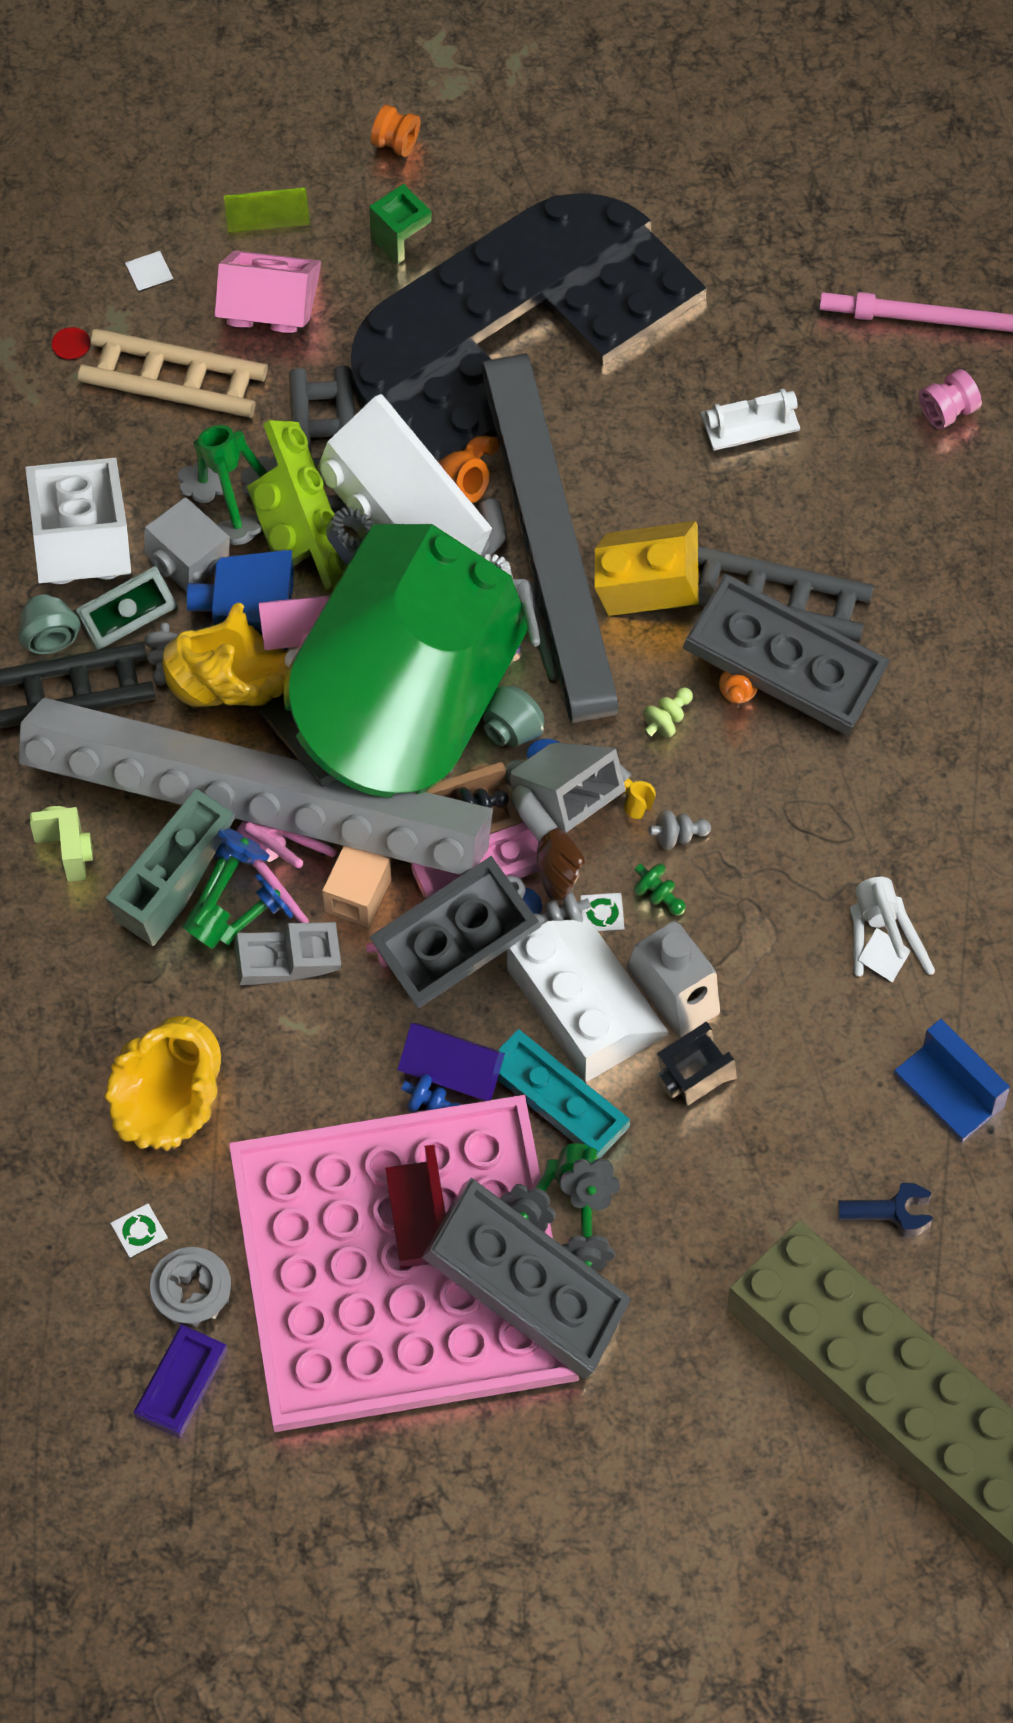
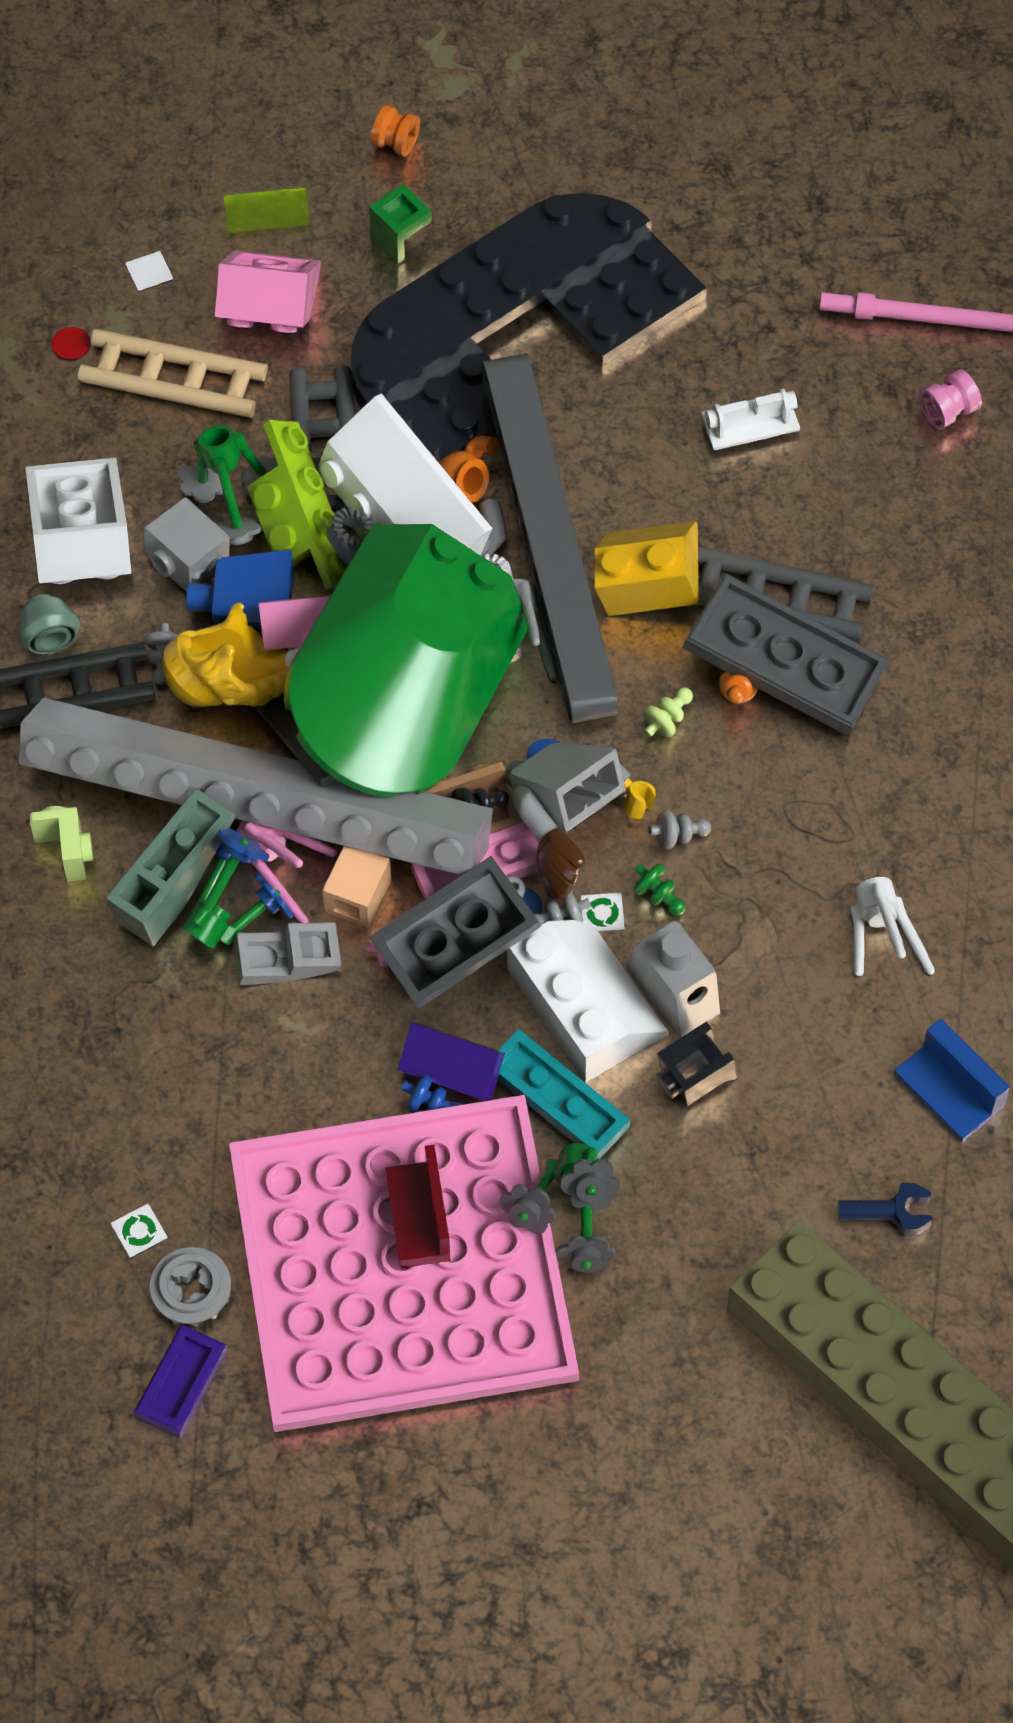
(125, 608): slope -> none
(164, 1083): yellow hair -> none
(513, 717): sand green cone -> none
(527, 1278): dark grey tile -> none
(881, 956): white sticker -> none

